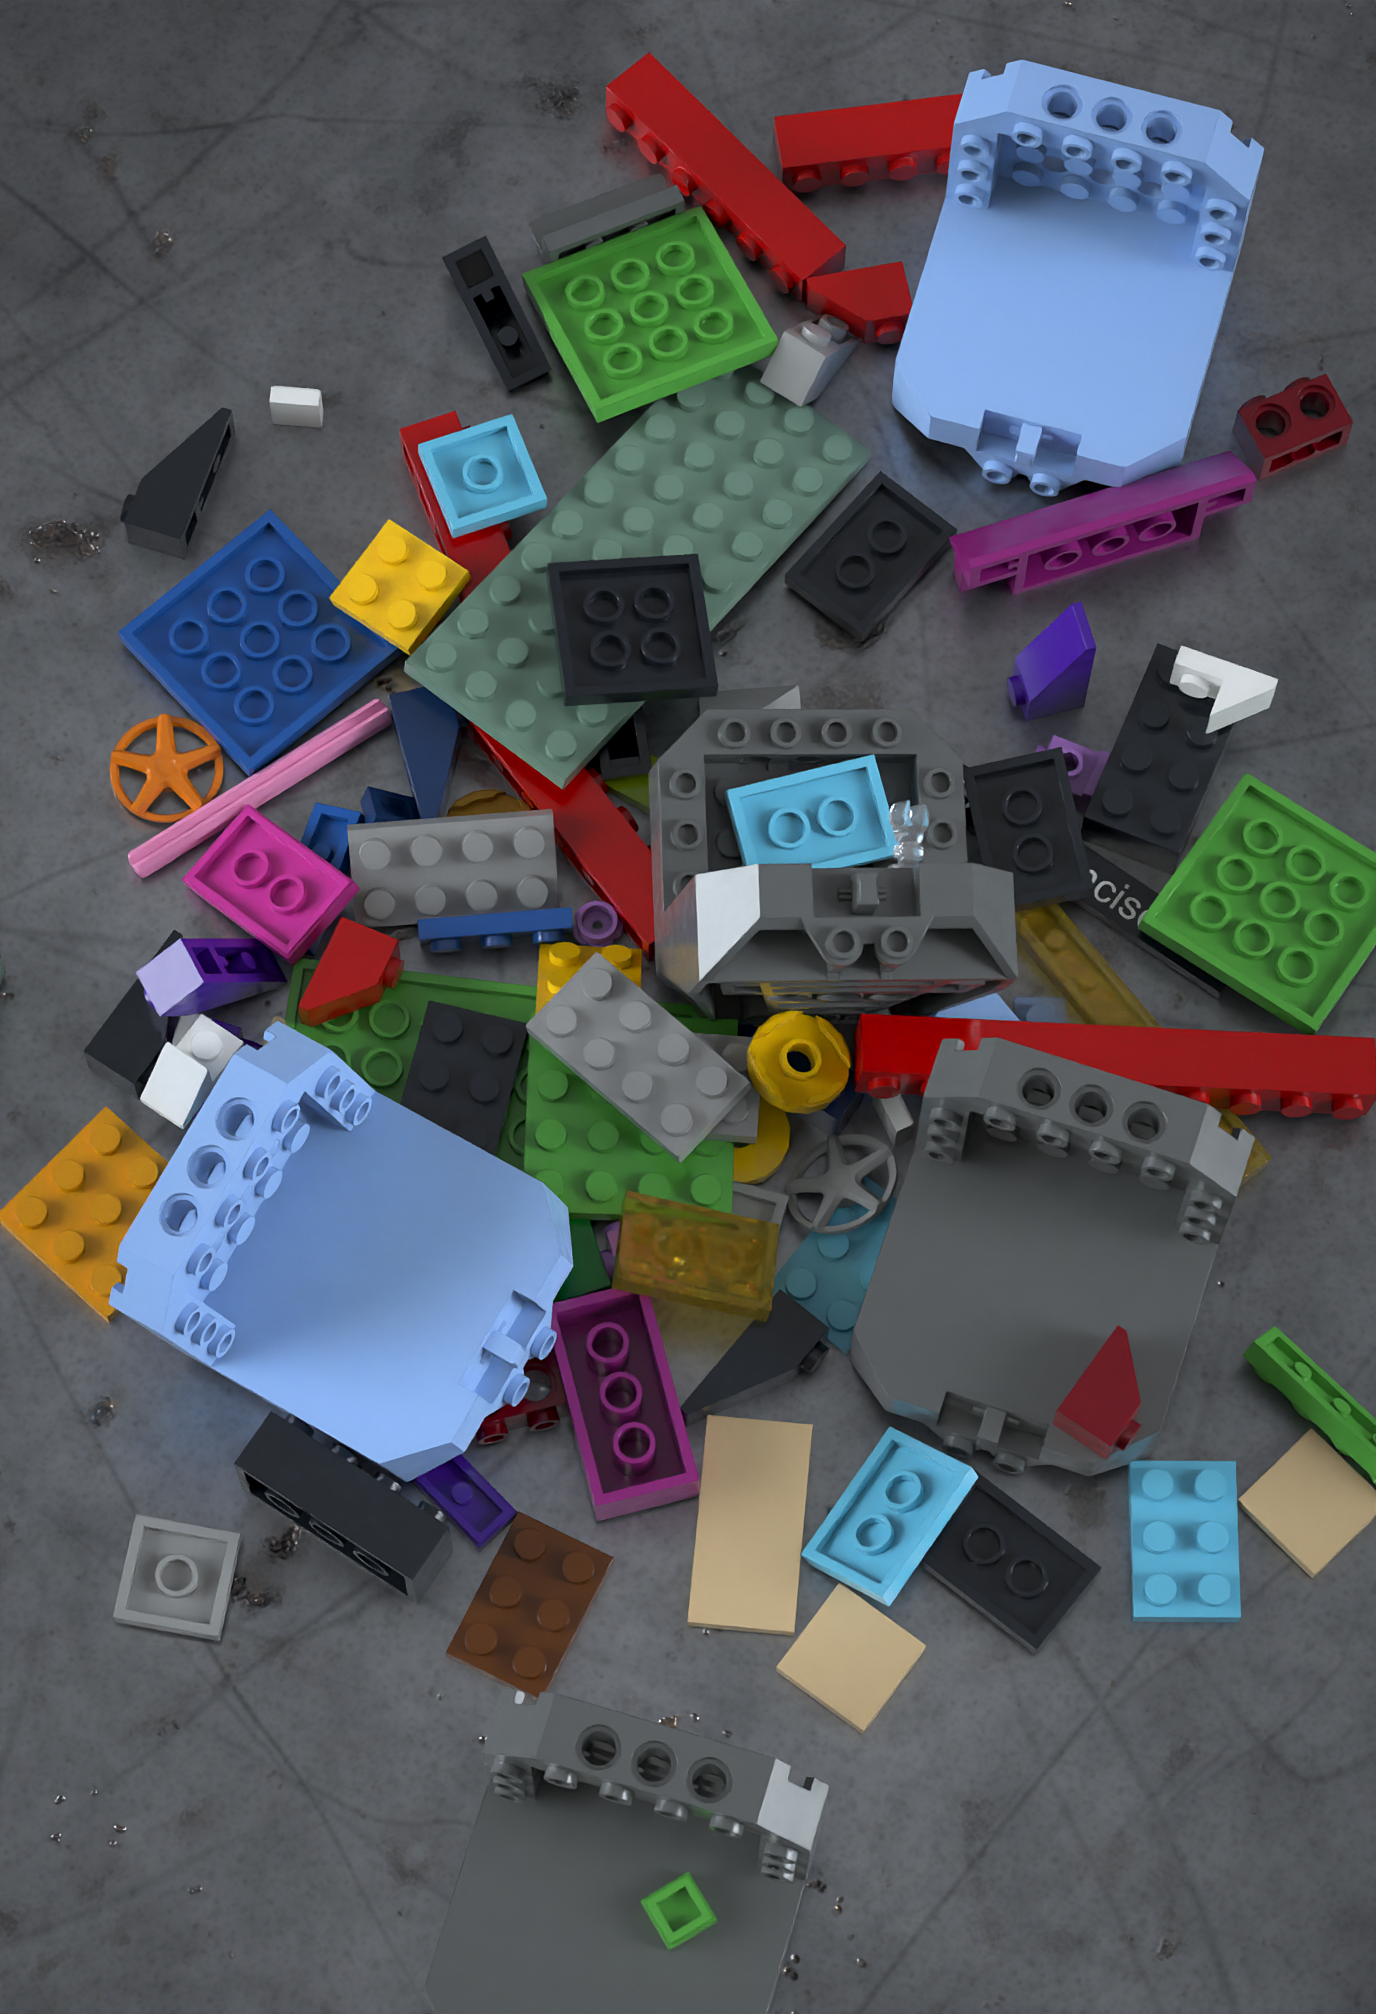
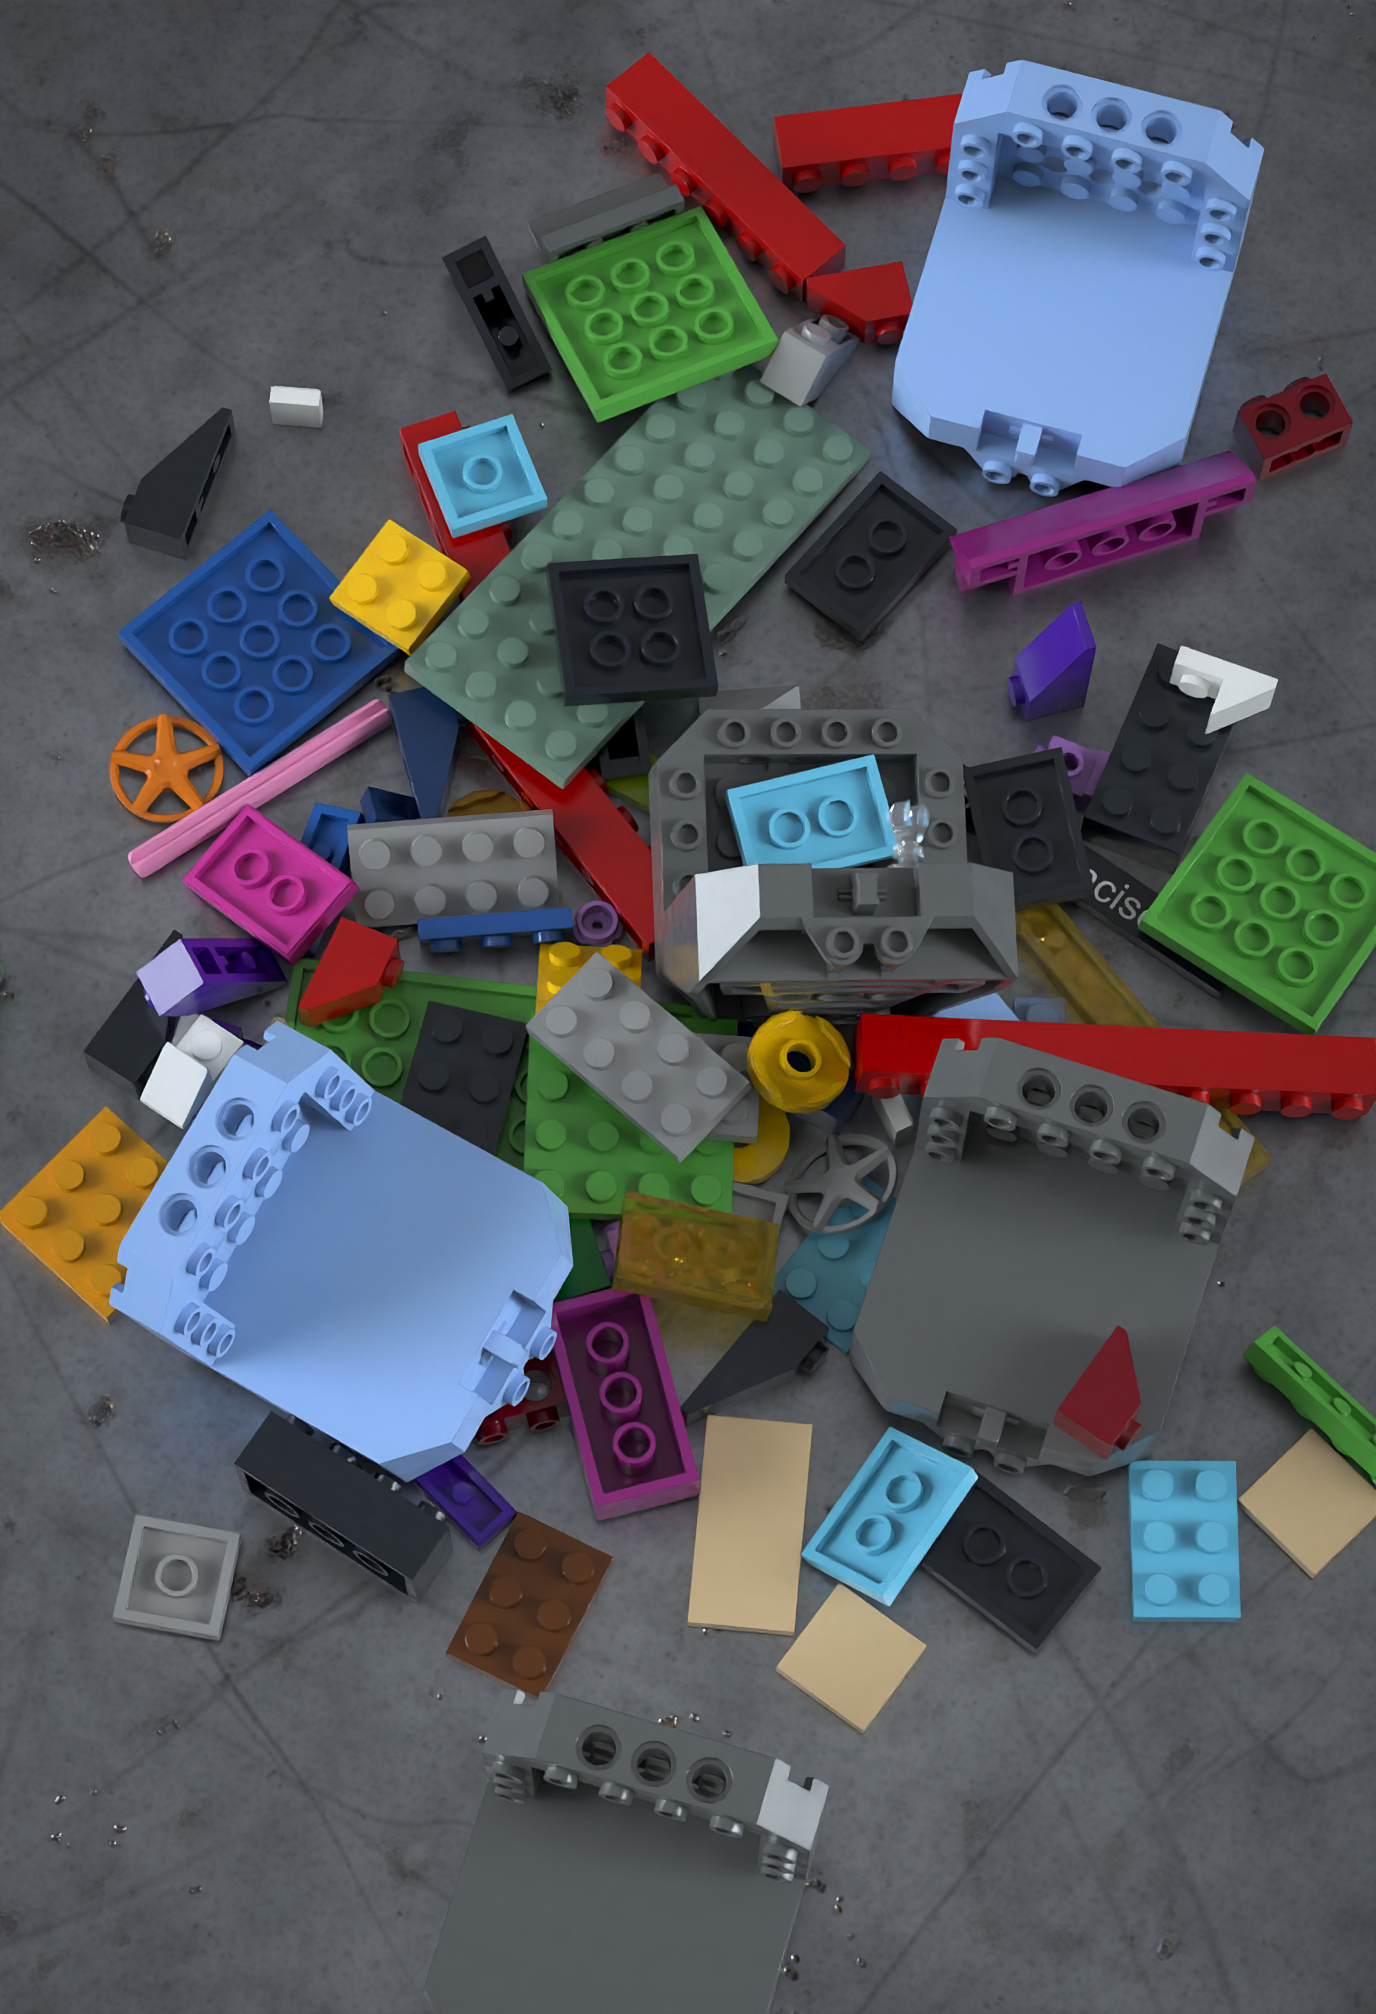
(679, 1911): bright green tile -> none

